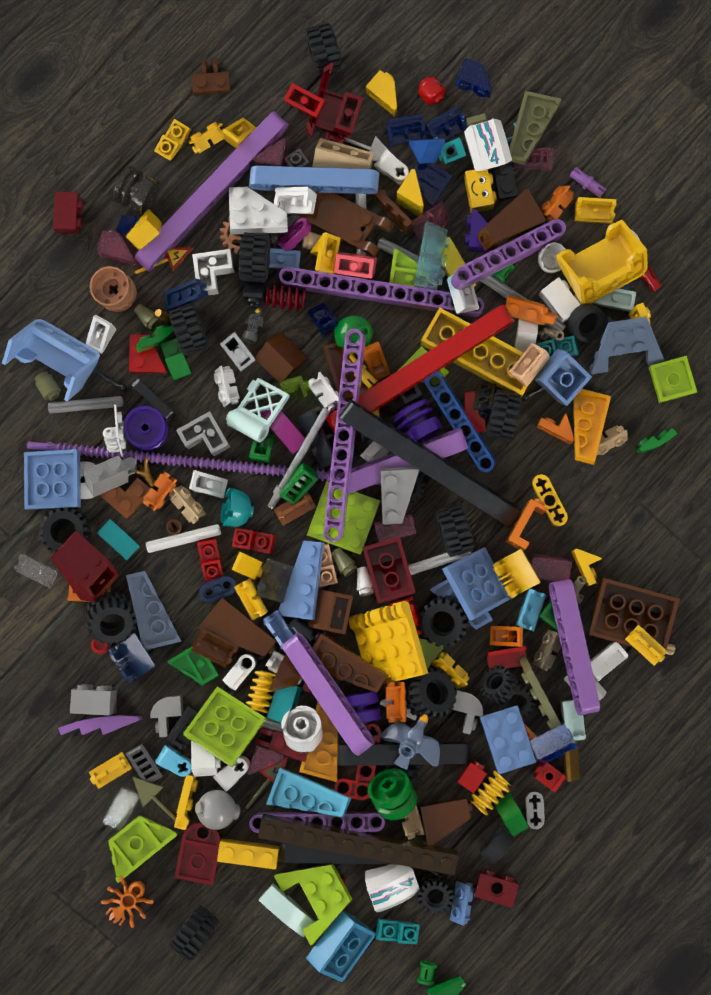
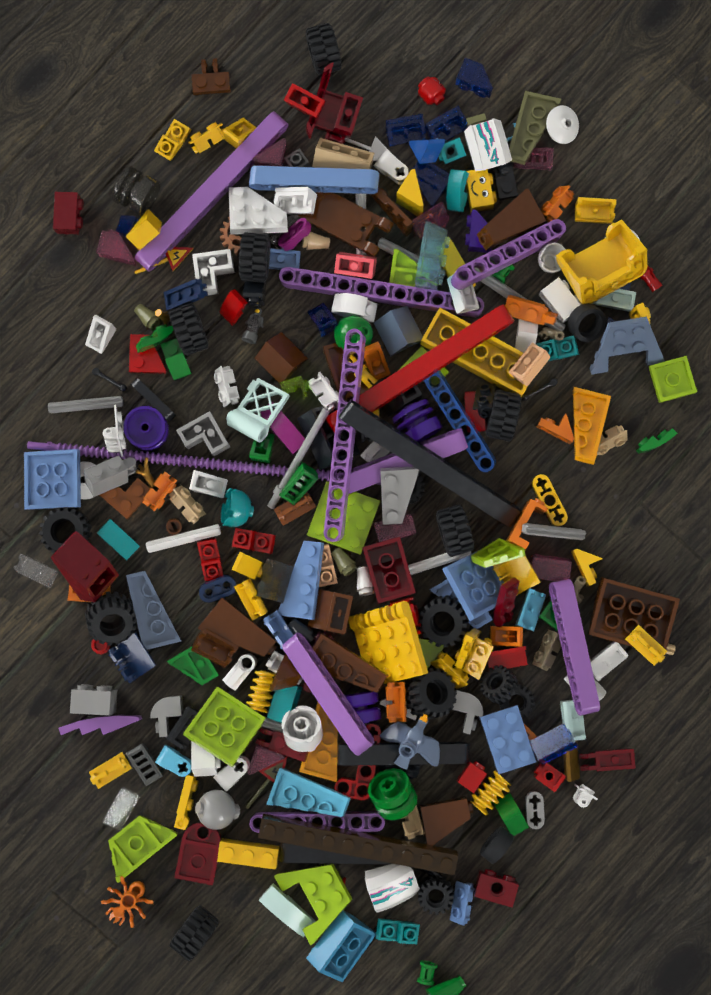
(47, 386): olive brick -> none
(55, 349): light blue windscreen -> none
(103, 286): nougat wheel -> none
(148, 791): olive piece -> none
(232, 307): none -> red slope
(236, 351): slope -> none
(285, 298): dark red piece -> none
(326, 251): yellow slope -> none
(352, 304): none -> white brick
(382, 91): yellow slope -> none
(398, 330): none -> sand blue slope
(456, 196): none -> teal slope
(468, 642): none -> yellow wing
(478, 657): none -> yellow hinge
(497, 553): none -> lime wing
(505, 602): none -> dark red hinge
(538, 693): olive wing -> none
(553, 531): none -> light grey axle
(557, 127): none -> white dish
(562, 377): medium blue brick -> none
(583, 795): none -> white hinge
(587, 182): medium lavender pin -> none
(610, 760): none -> dark red hinge

